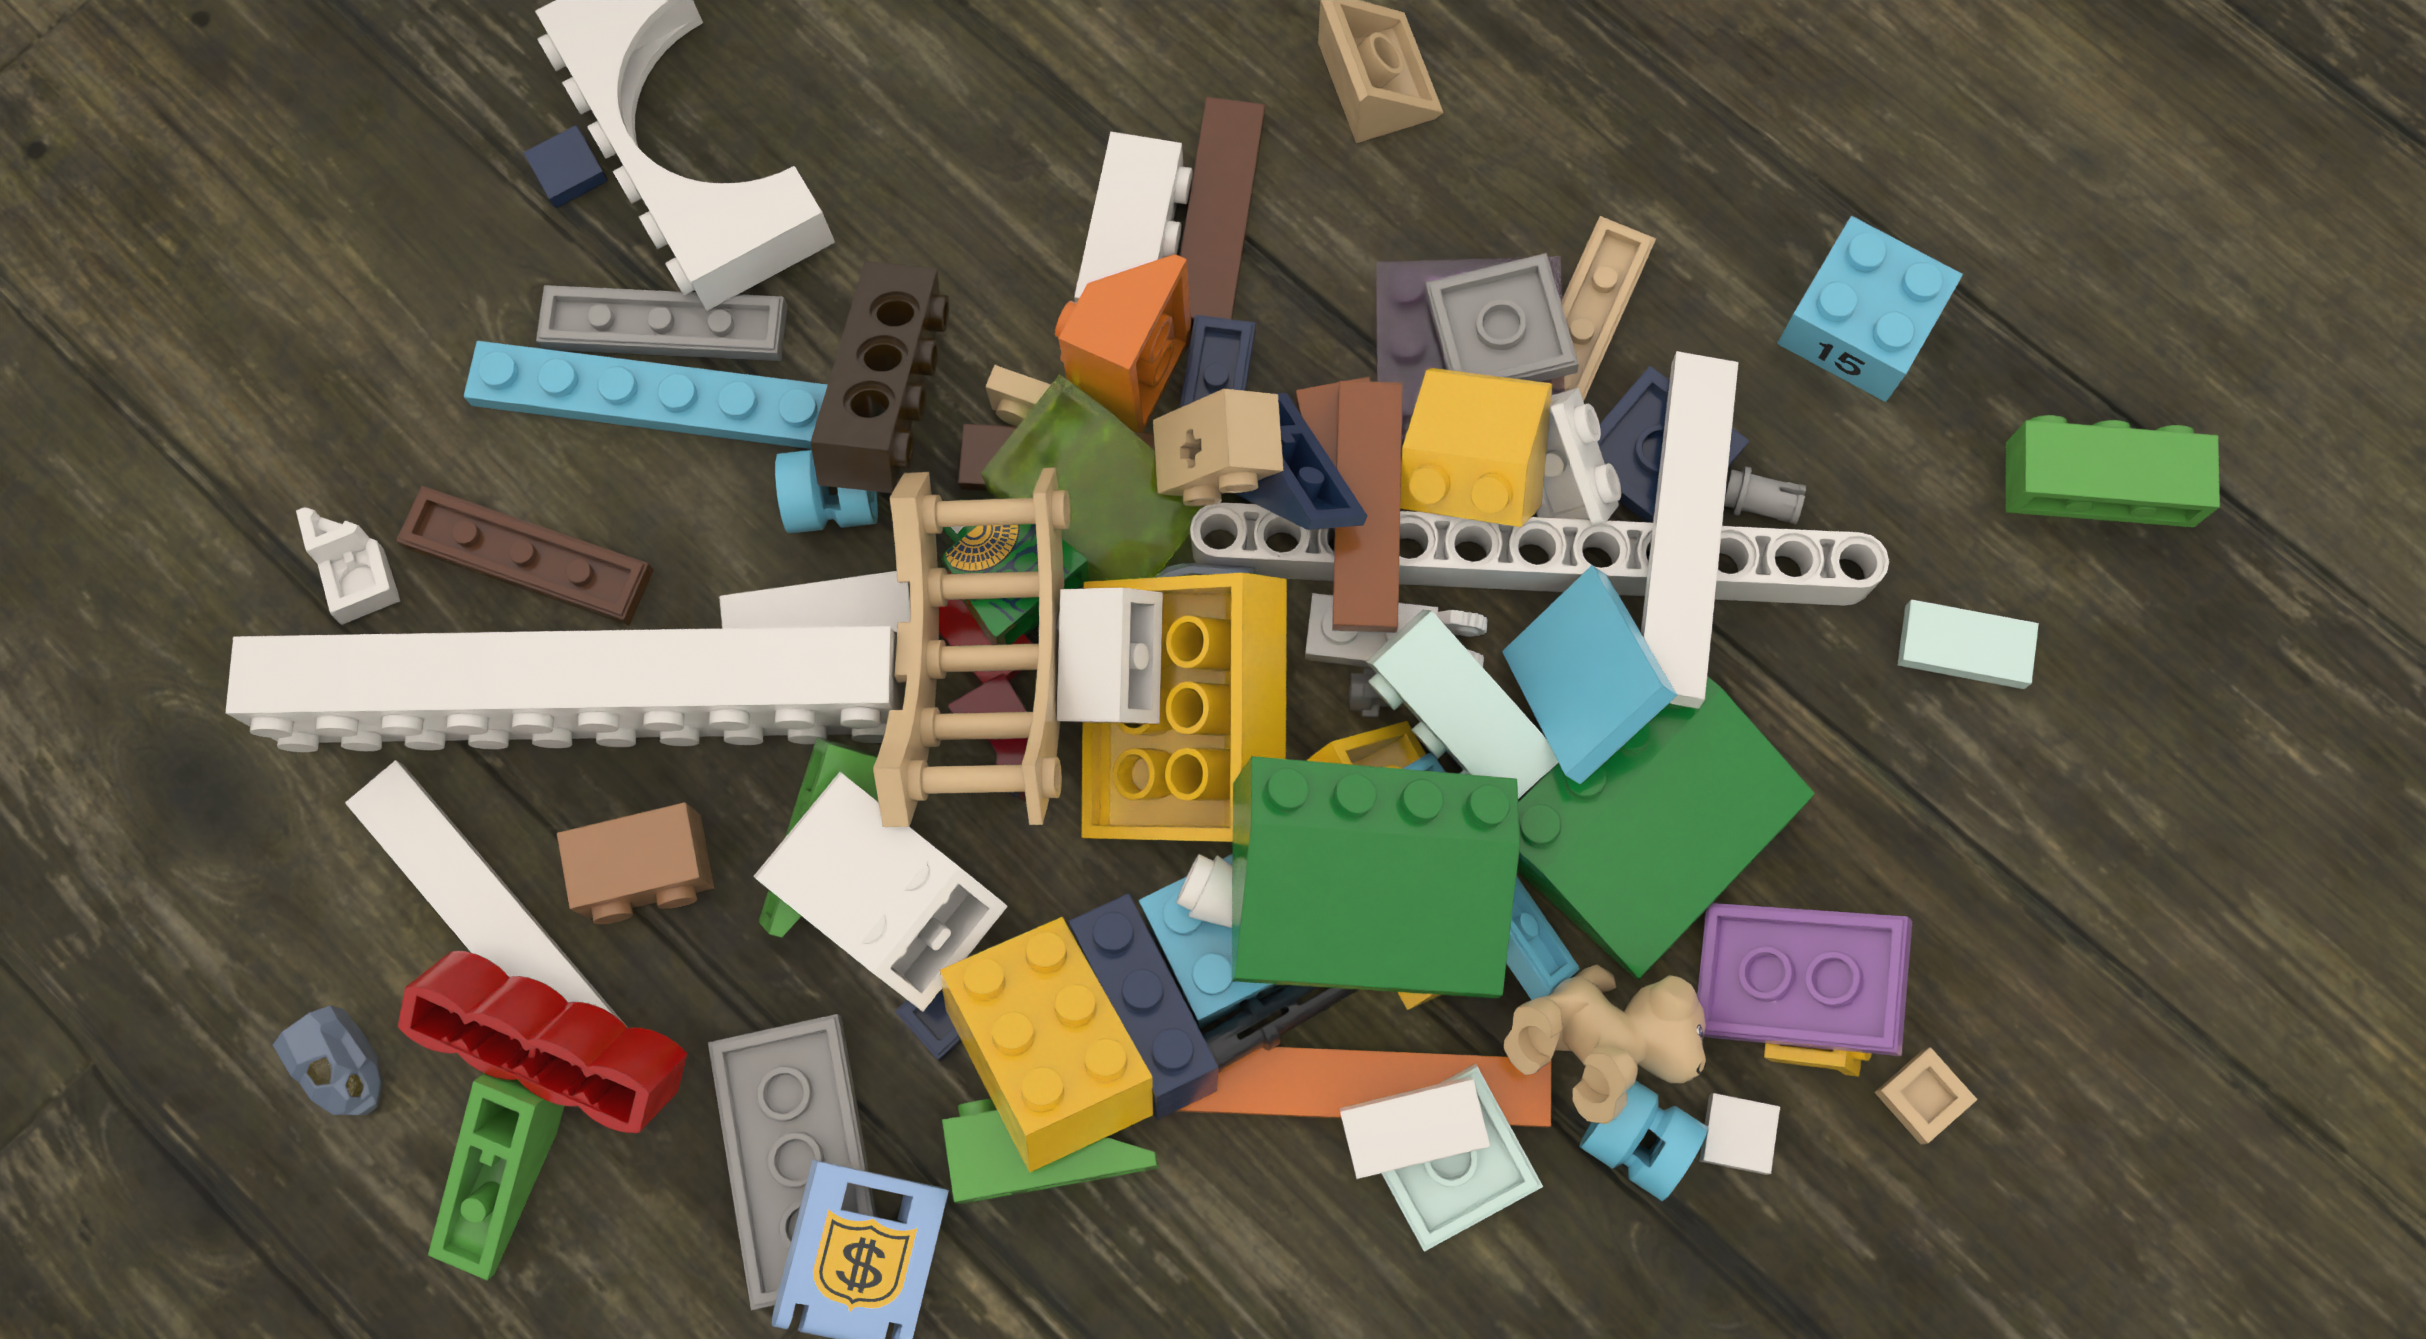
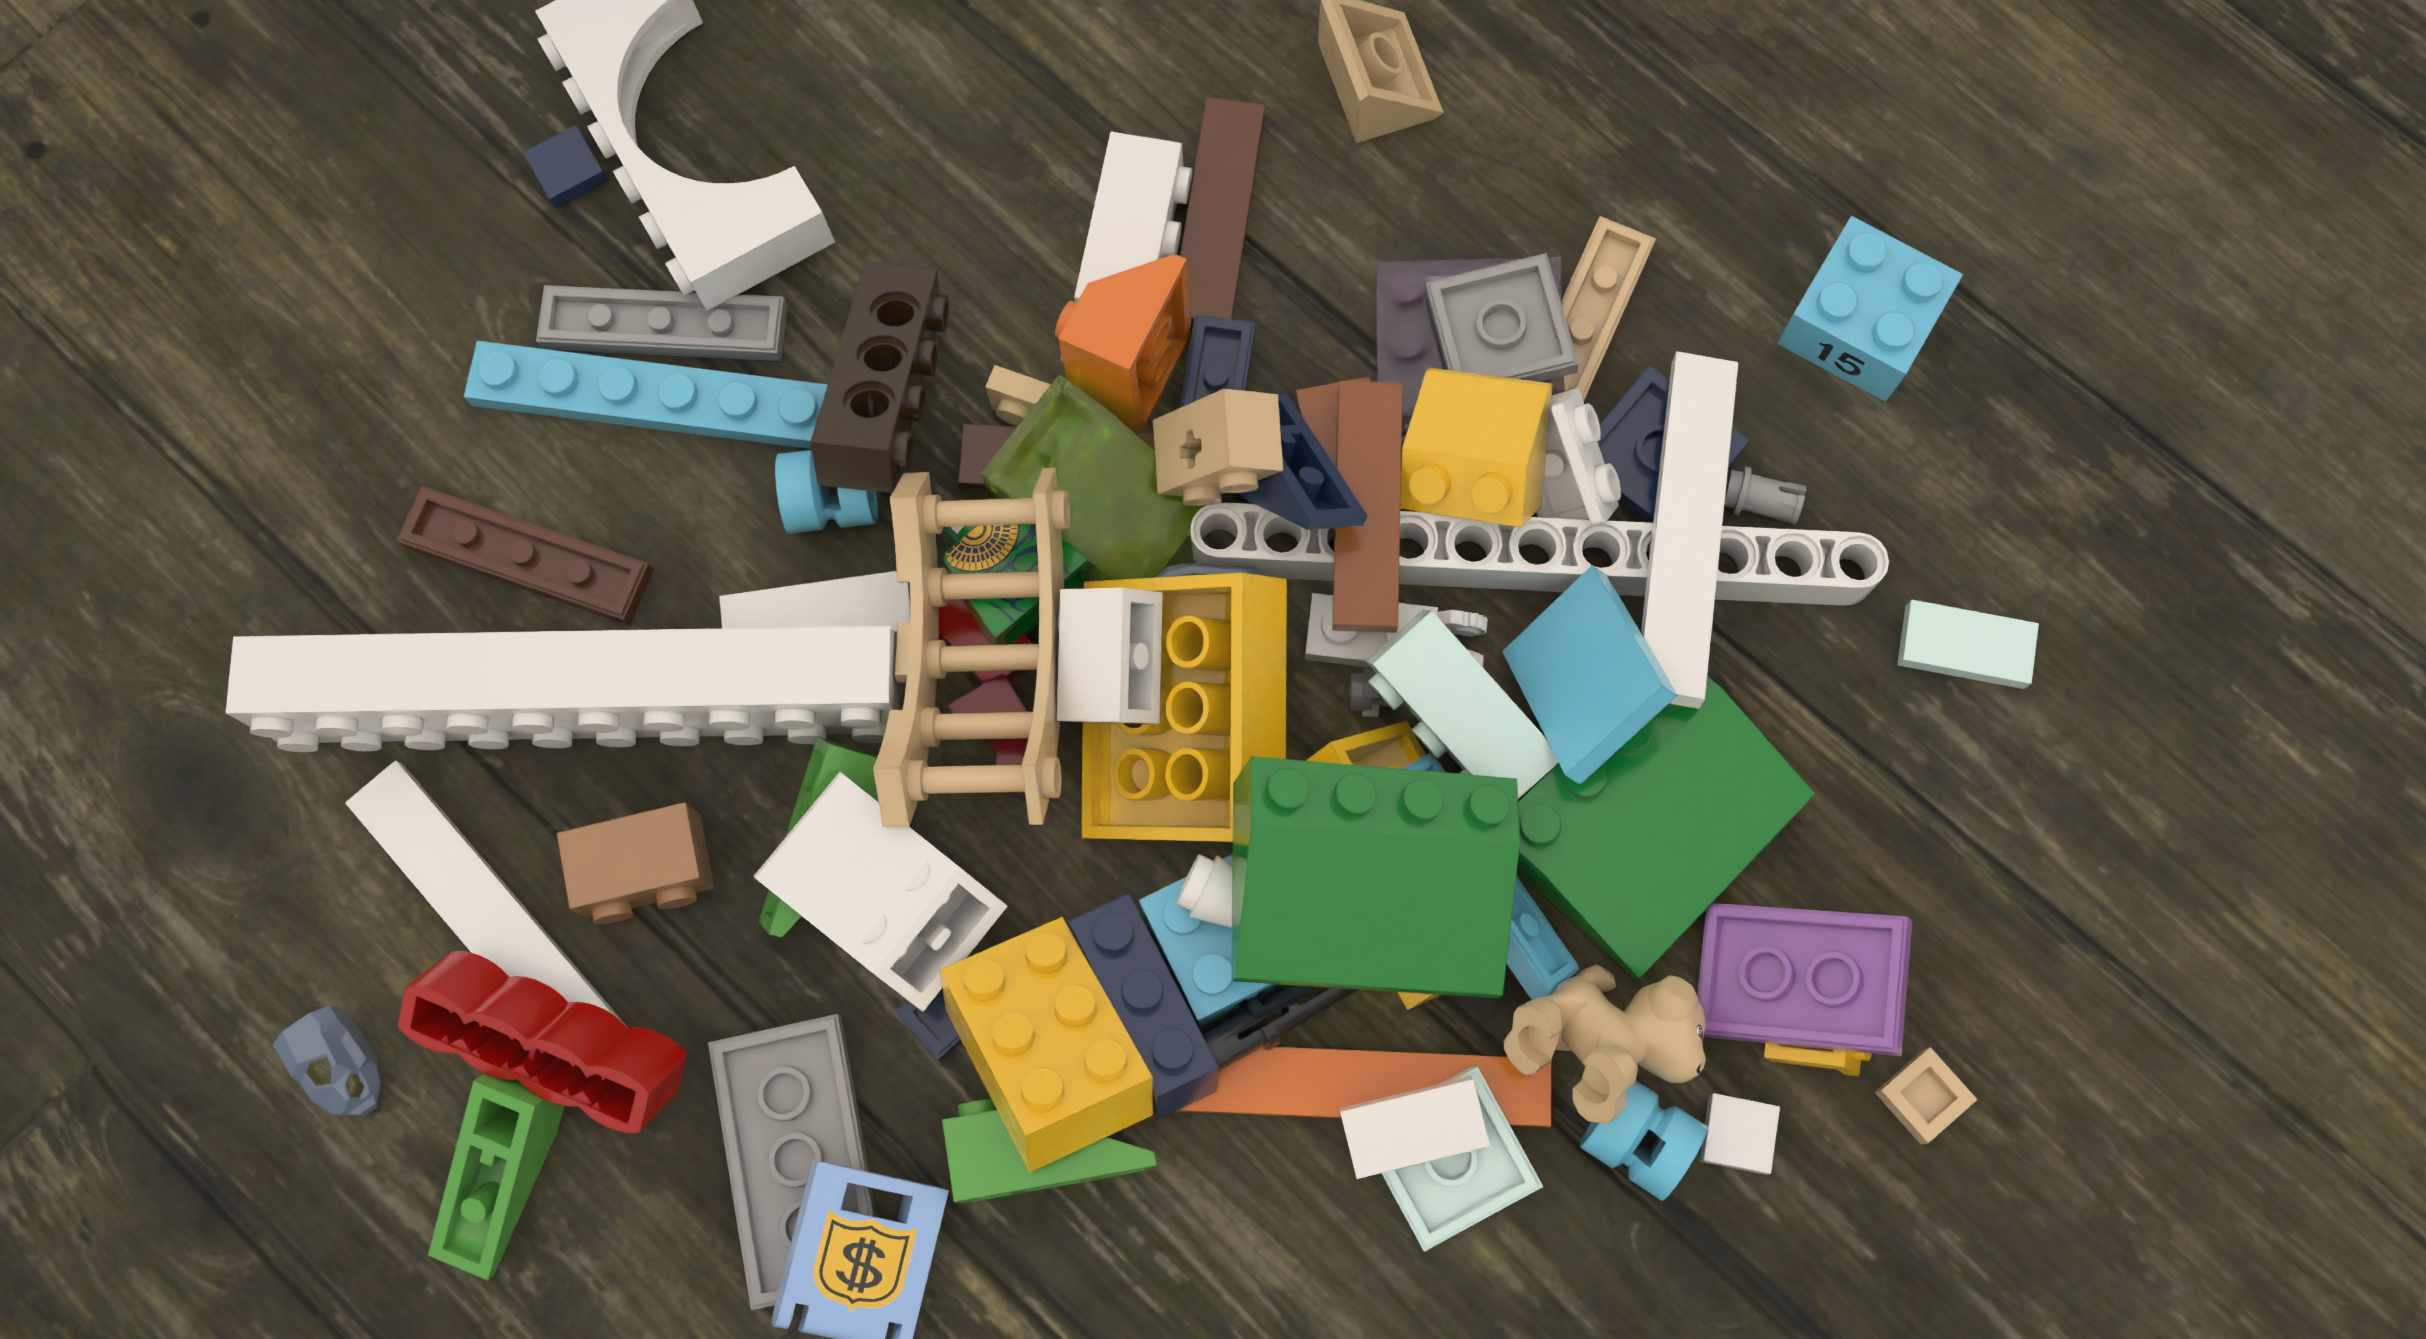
(350, 566): white slope -> none
(2112, 472): bright green brick -> none

